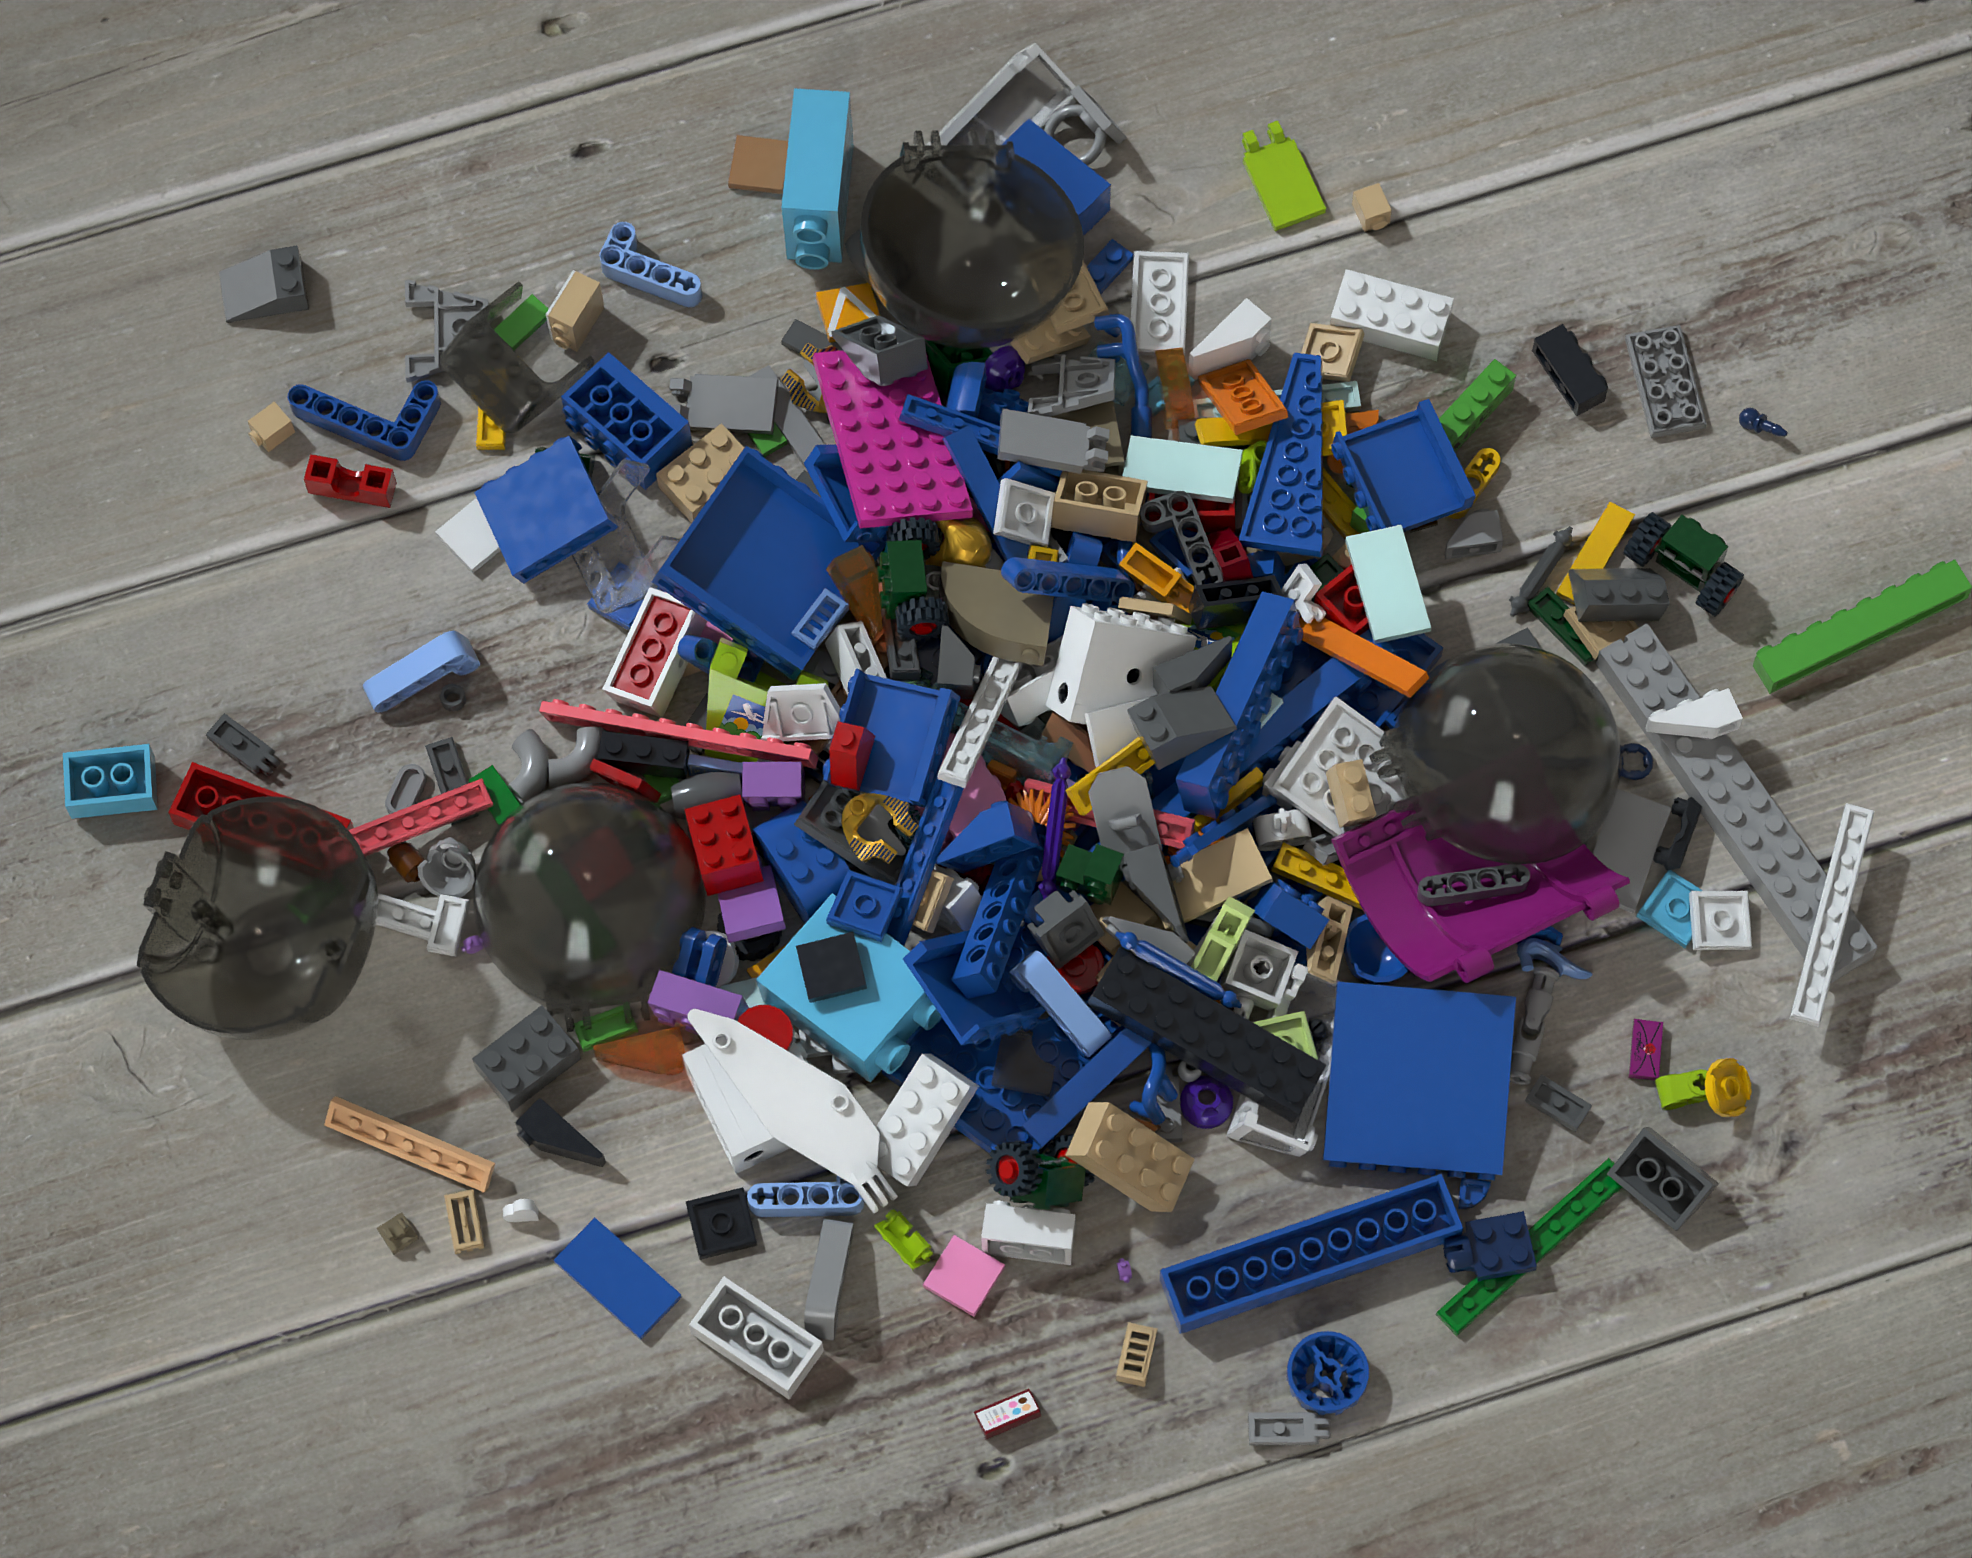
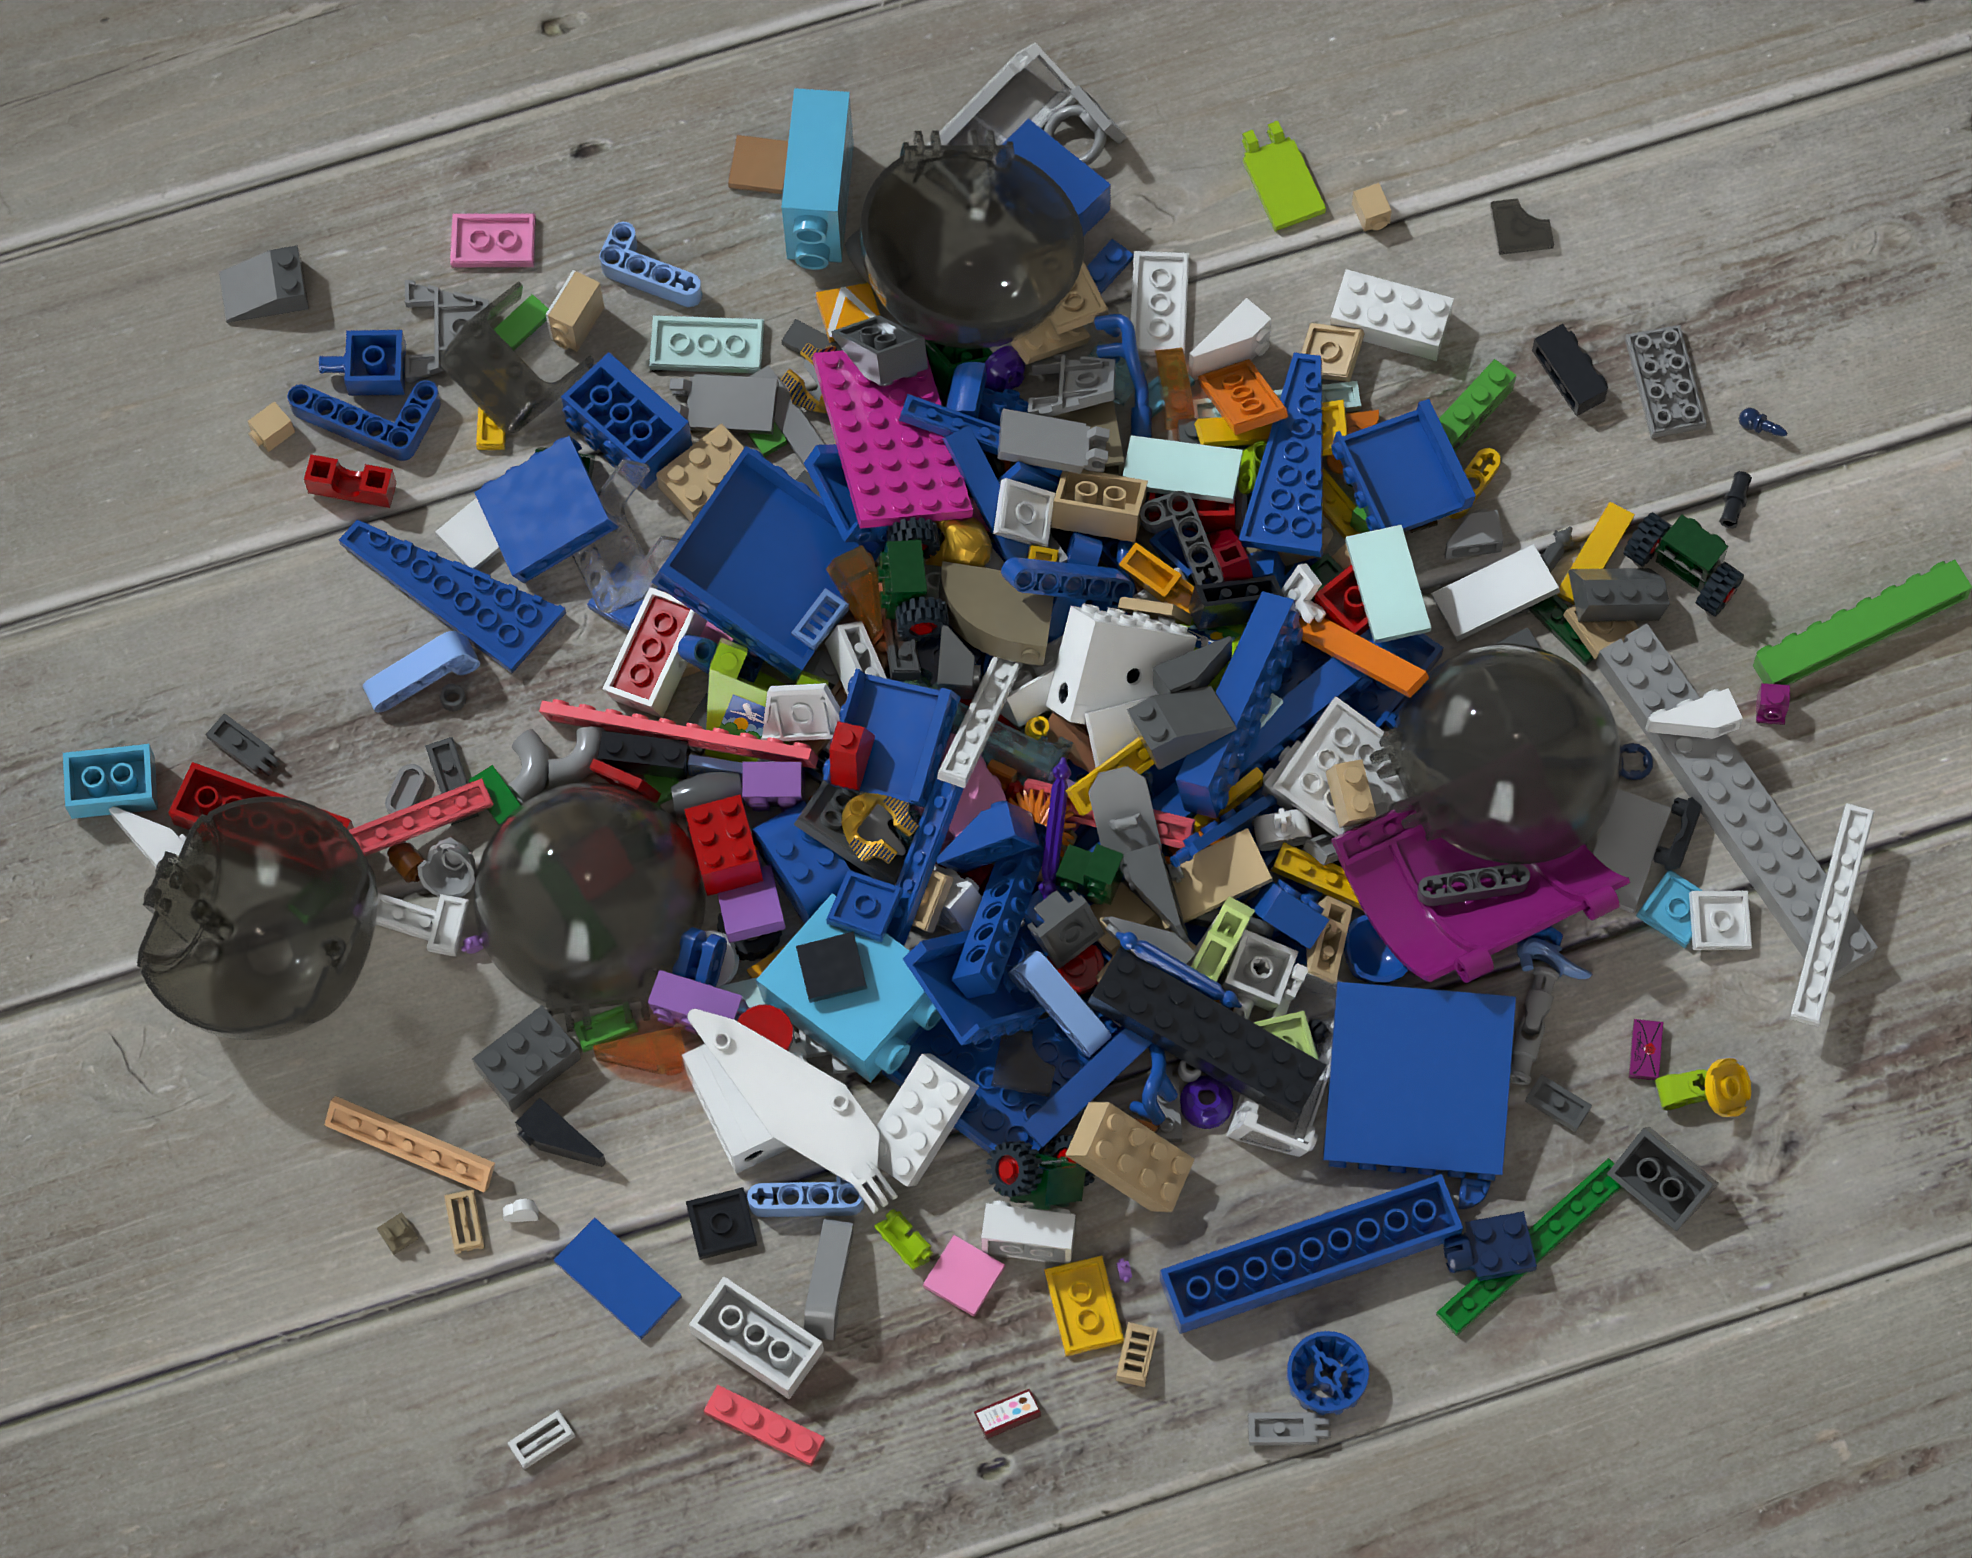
(148, 836): none -> white slope
(371, 362): none -> blue brick
(486, 611): none -> blue wing
(493, 240): none -> bright pink tile
(526, 1462): none -> white tile
(706, 344): none -> light aqua tile
(764, 1425): none -> coral plate
(1037, 727): none -> yellow axle
(1084, 1305): none -> yellow tile
(1495, 592): none -> white tile
(1518, 230): none -> clear smoke tile
(1735, 499): none -> black pin
(1772, 703): none -> magenta brick

